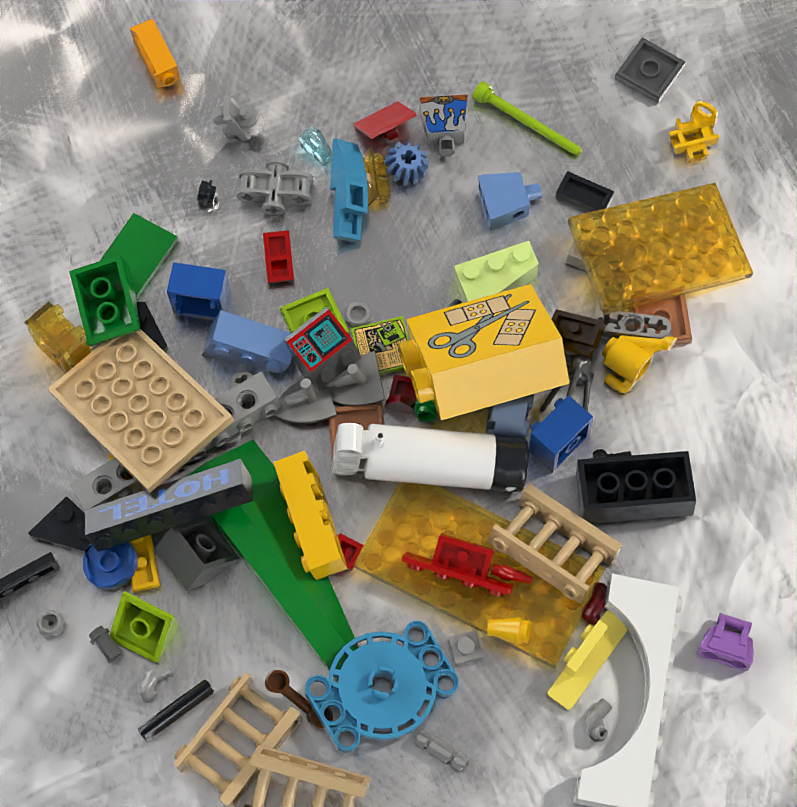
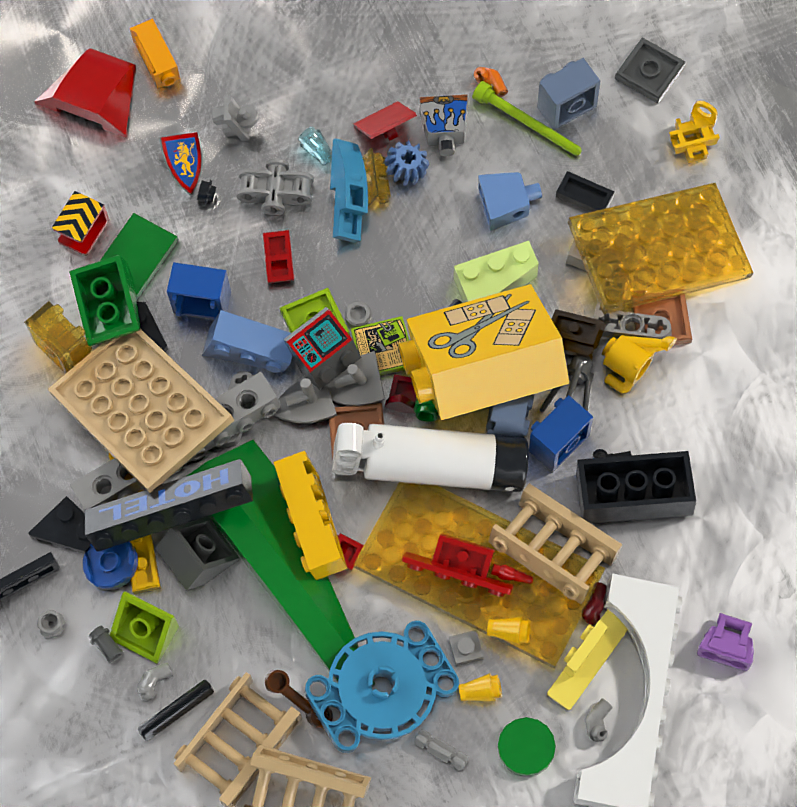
(81, 223): none -> piece
(94, 89): none -> red wedge
(182, 159): none -> shield
(481, 689): none -> yellow cone
(491, 77): none -> orange arm
(526, 746): none -> green tile
(568, 93): none -> sand blue brick

